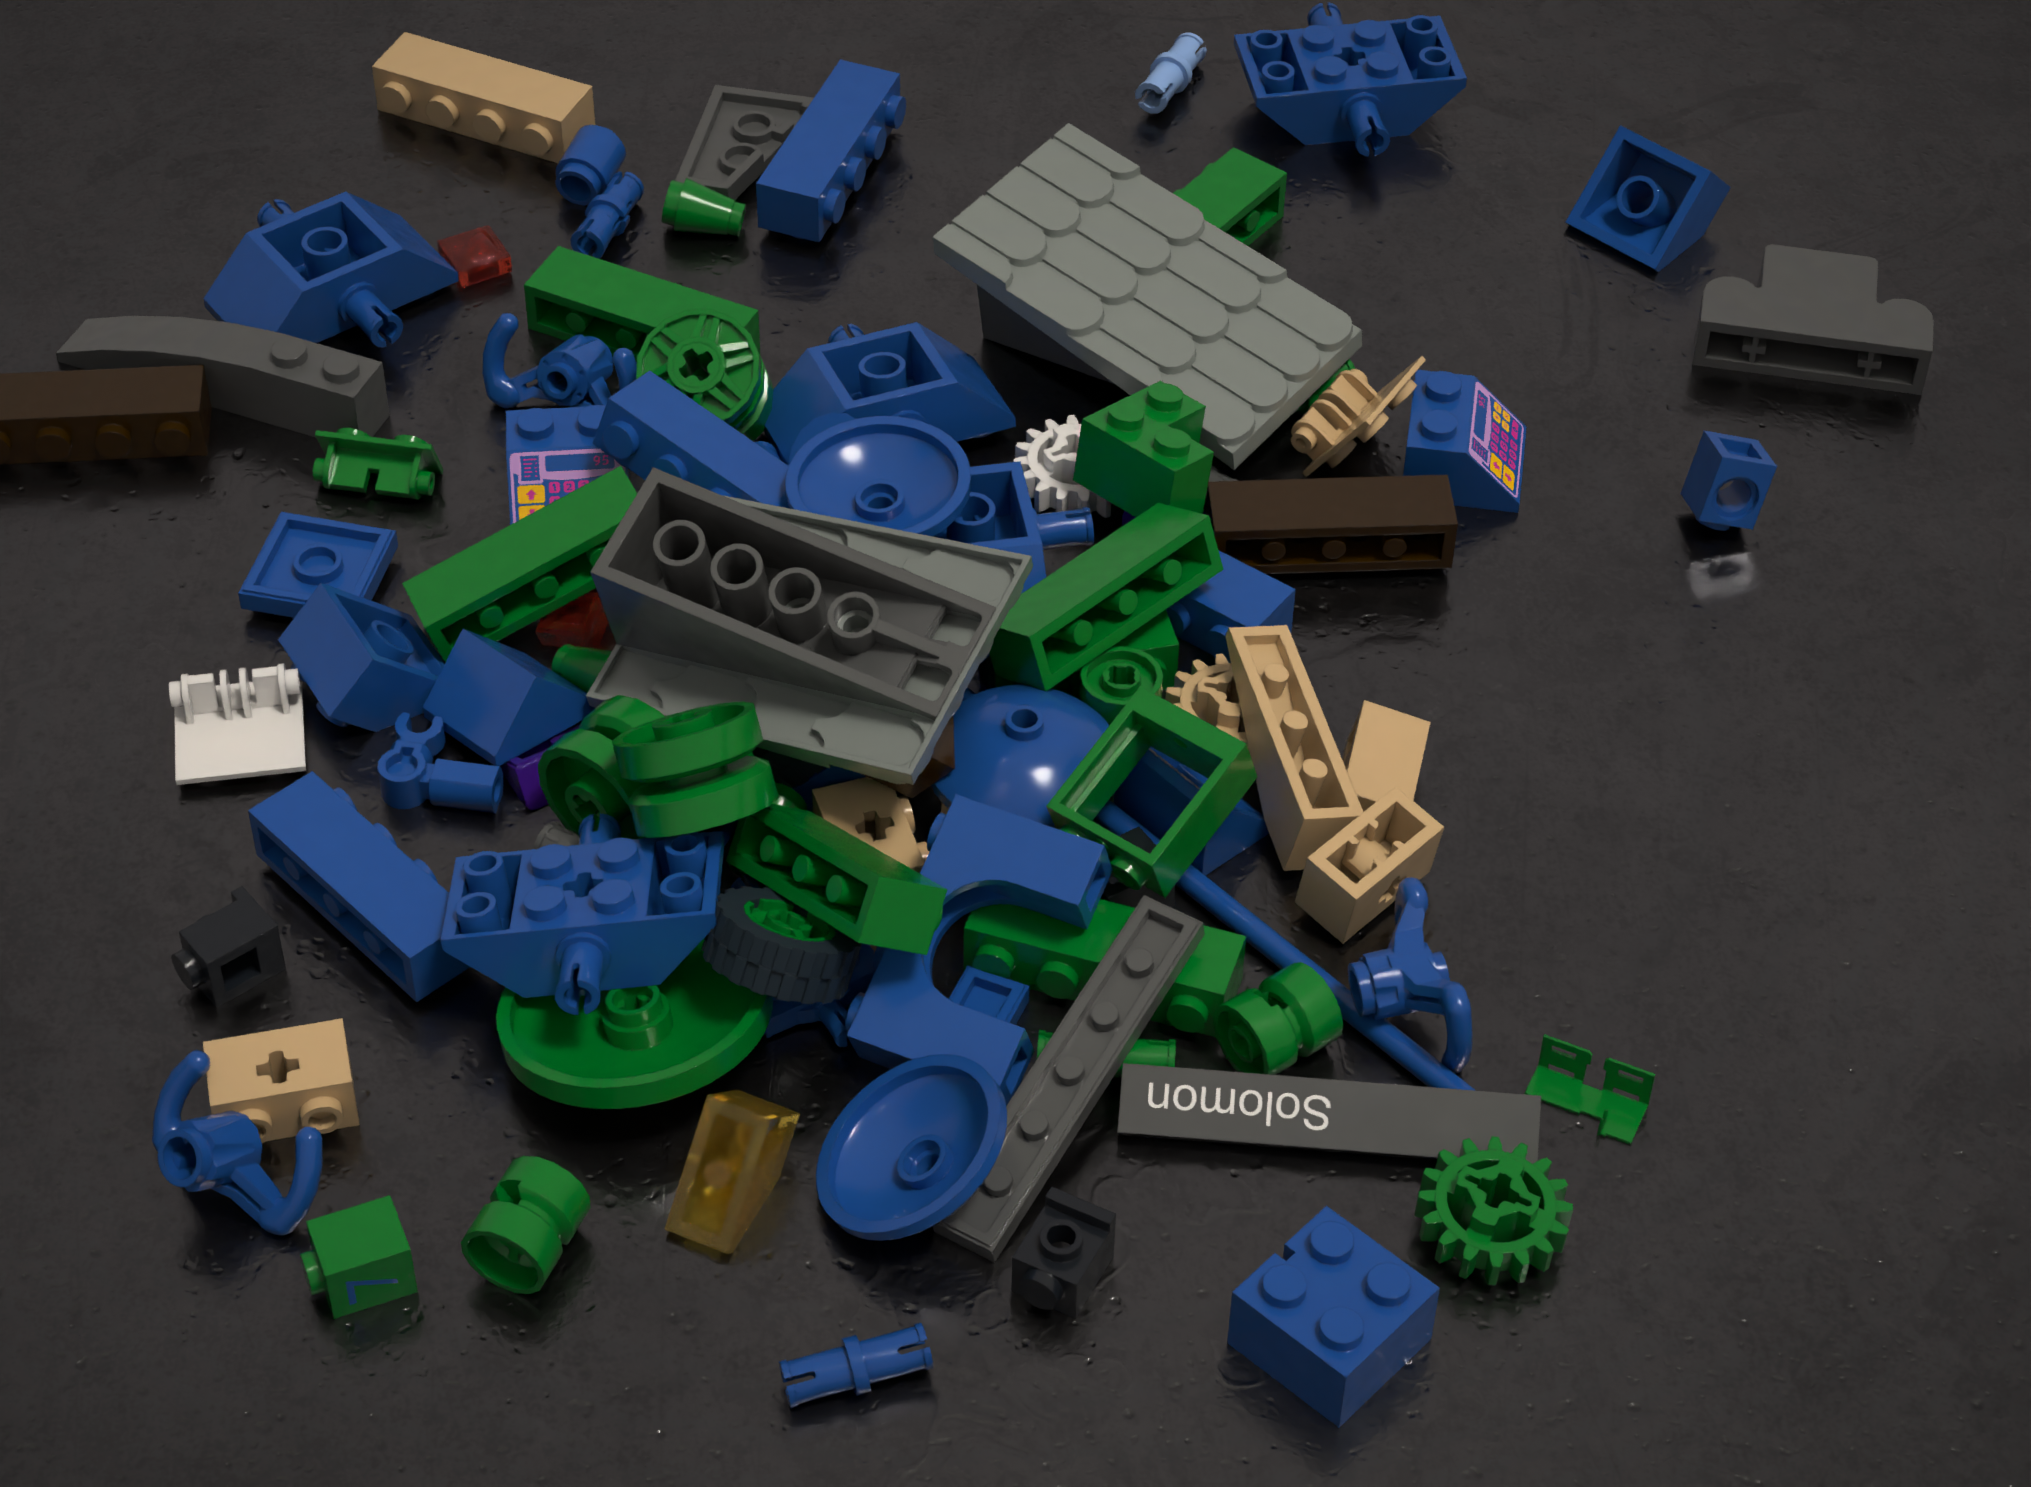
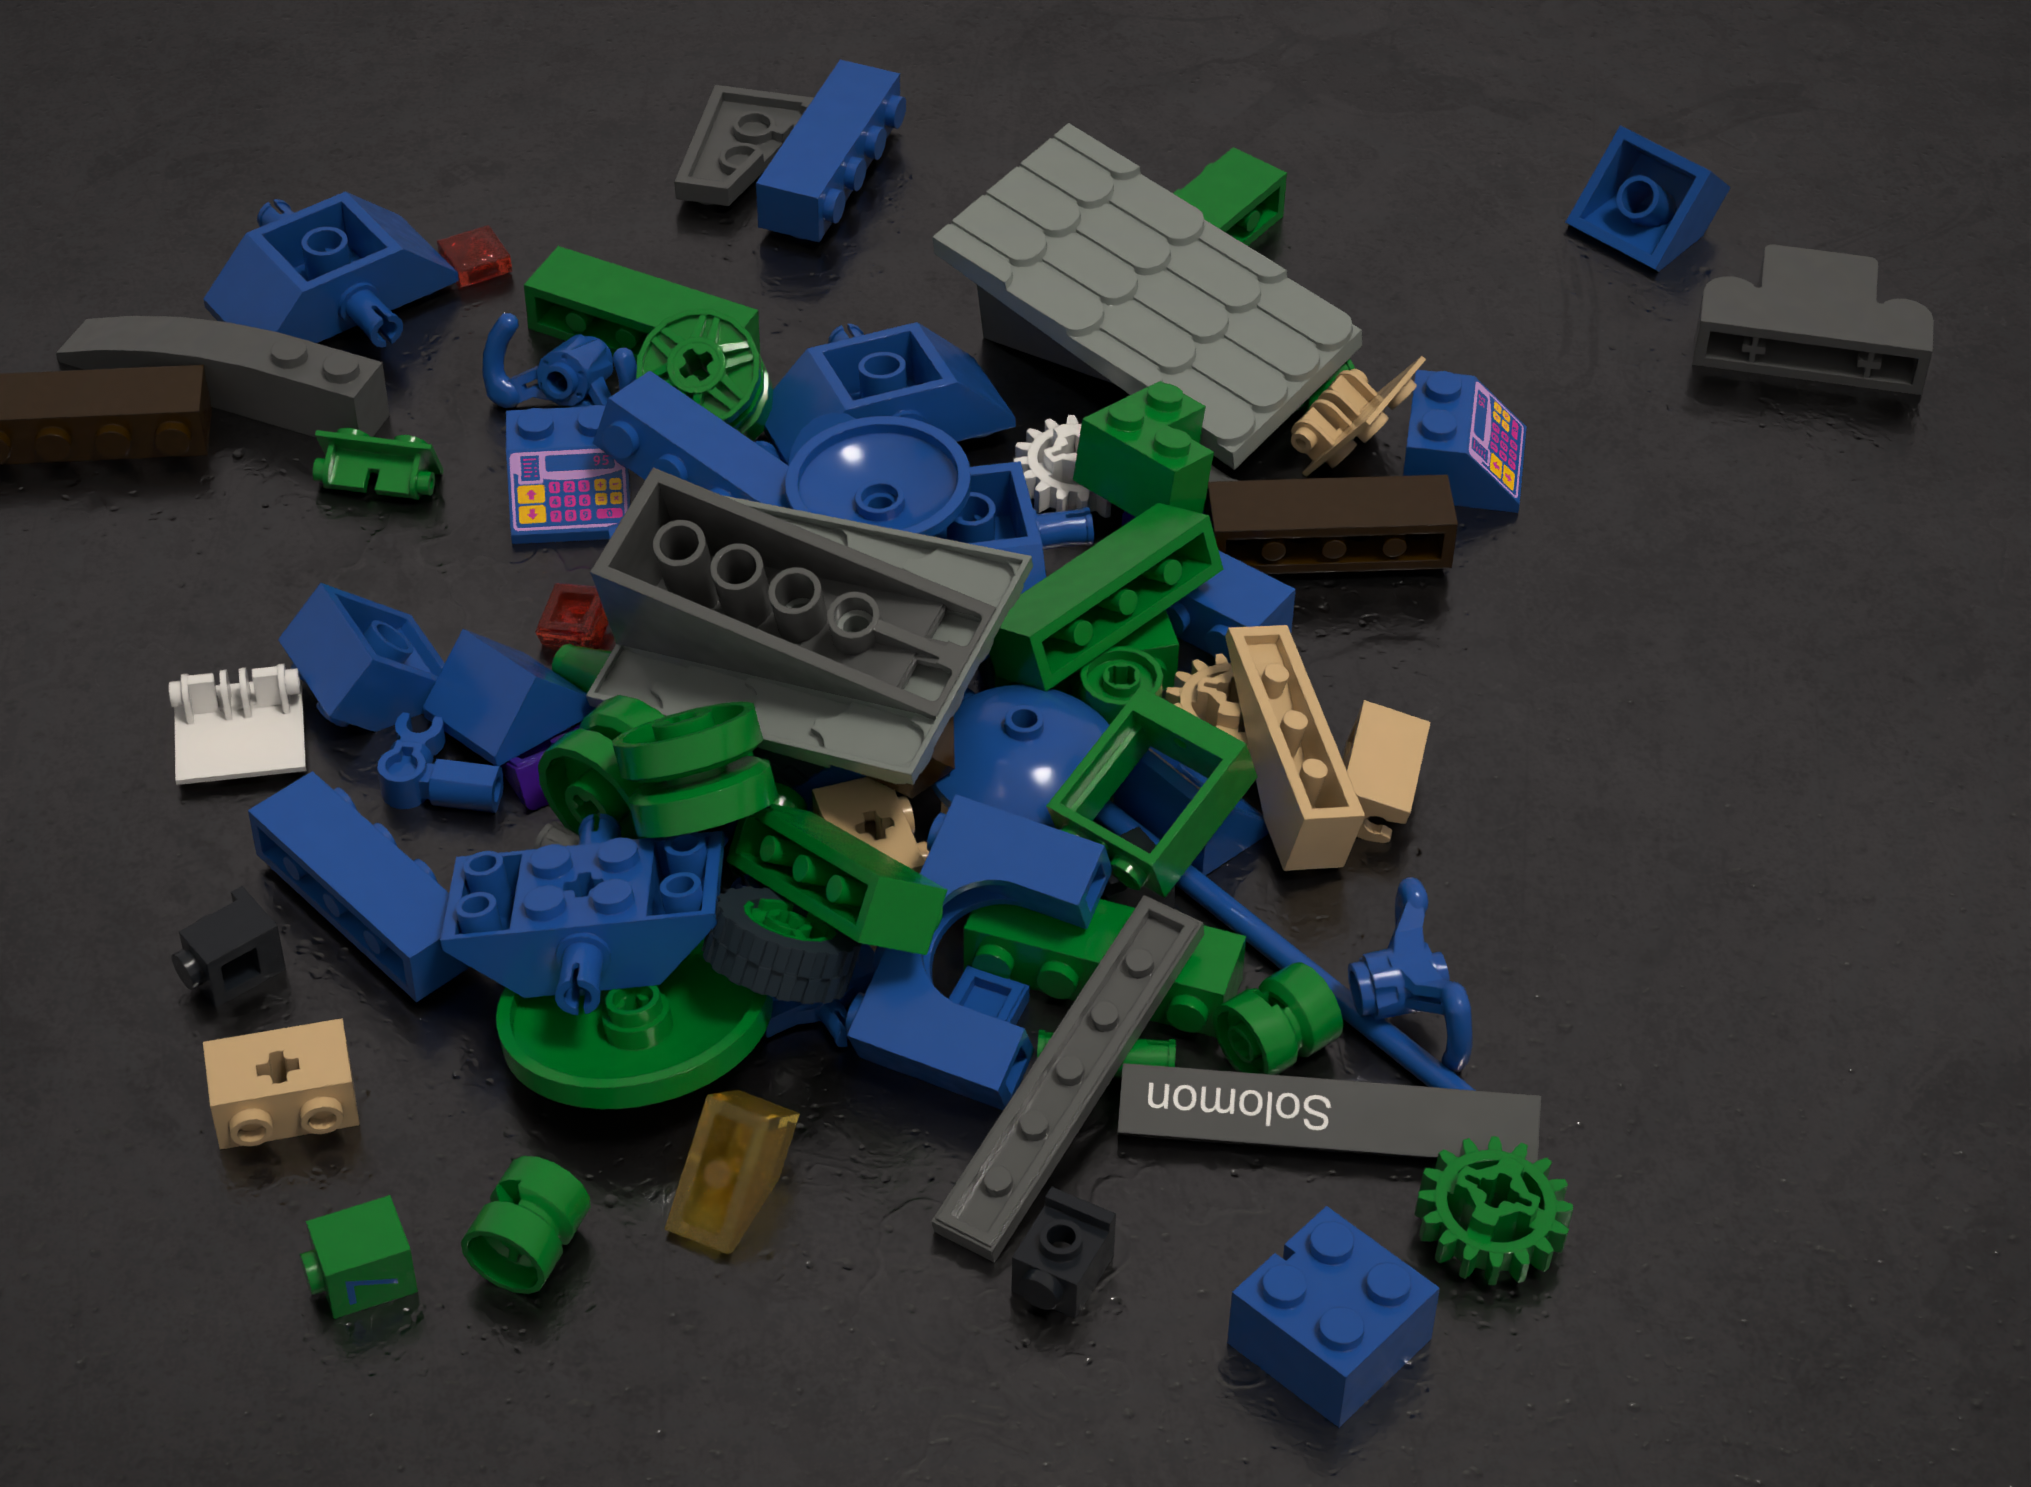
(226, 1152): blue piece -> none
(315, 551): blue plate -> none
(481, 96): tan brick -> none
(523, 567): green brick -> none
(589, 164): blue brick -> none
(607, 214): blue pin -> none
(701, 210): green cone -> none
(856, 1365): blue pin -> none
(911, 1147): blue dish -> none
(1170, 73): light blue pin -> none
(1351, 78): blue slope -> none
(1364, 863): tan brick -> none
(1617, 1113): green piece -> none
(1722, 460): blue brick -> none

